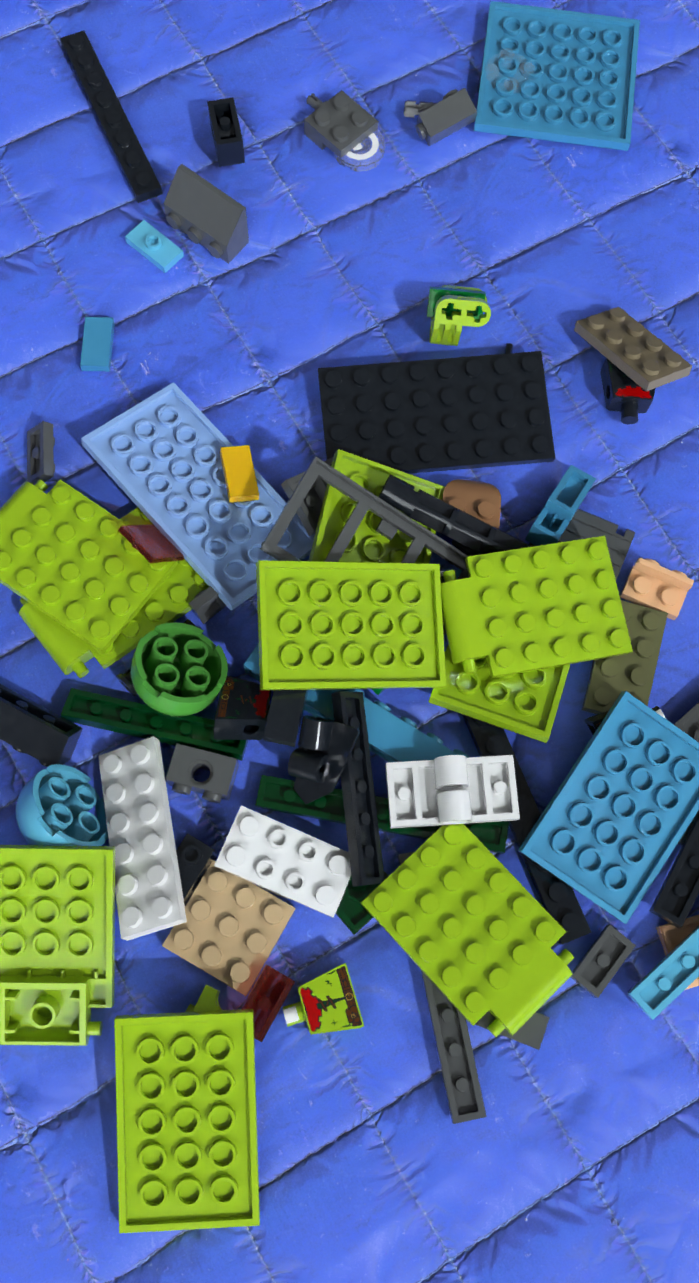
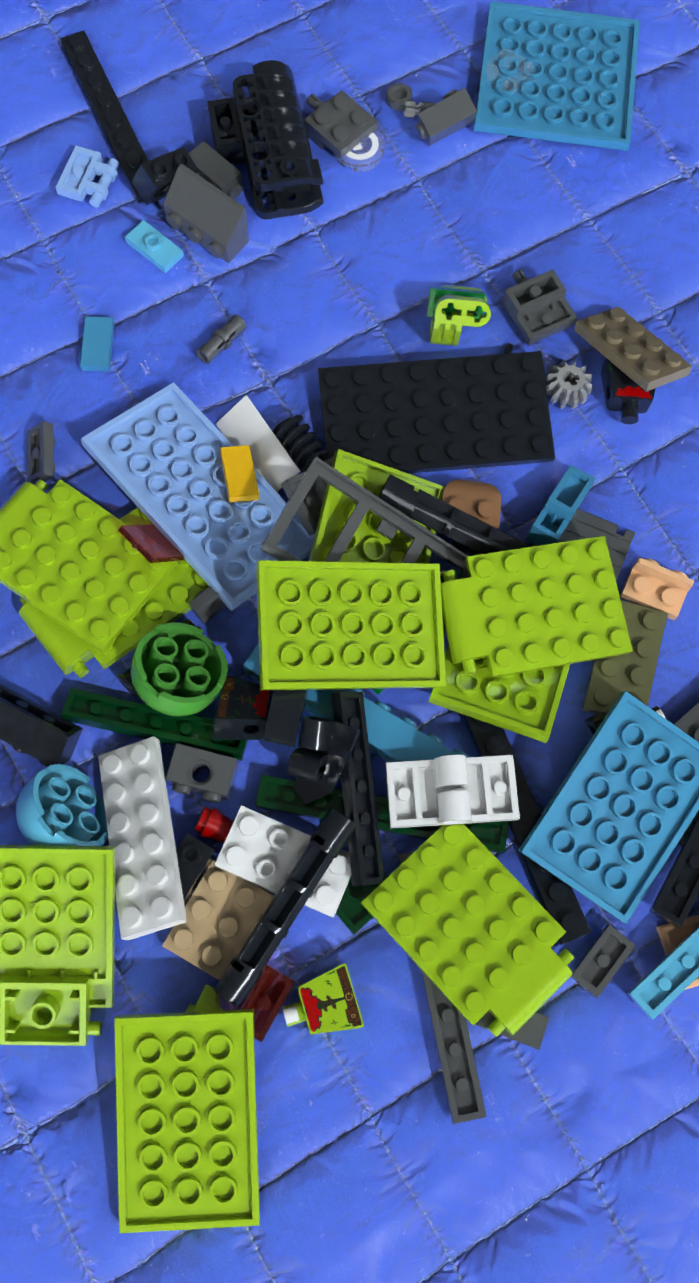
(80, 172): none -> light blue plate
(156, 175): none -> black brick
(214, 824): none -> red cone
(217, 170): none -> dark grey brick
(221, 339): none -> dark grey pin
(247, 427): none -> white sticker
(275, 922): none -> black piece
(283, 145): none -> black piece
(299, 442): none -> black piece
(397, 95): none -> dark grey tile
(538, 306): none -> dark grey plate
(568, 384): none -> light grey gear

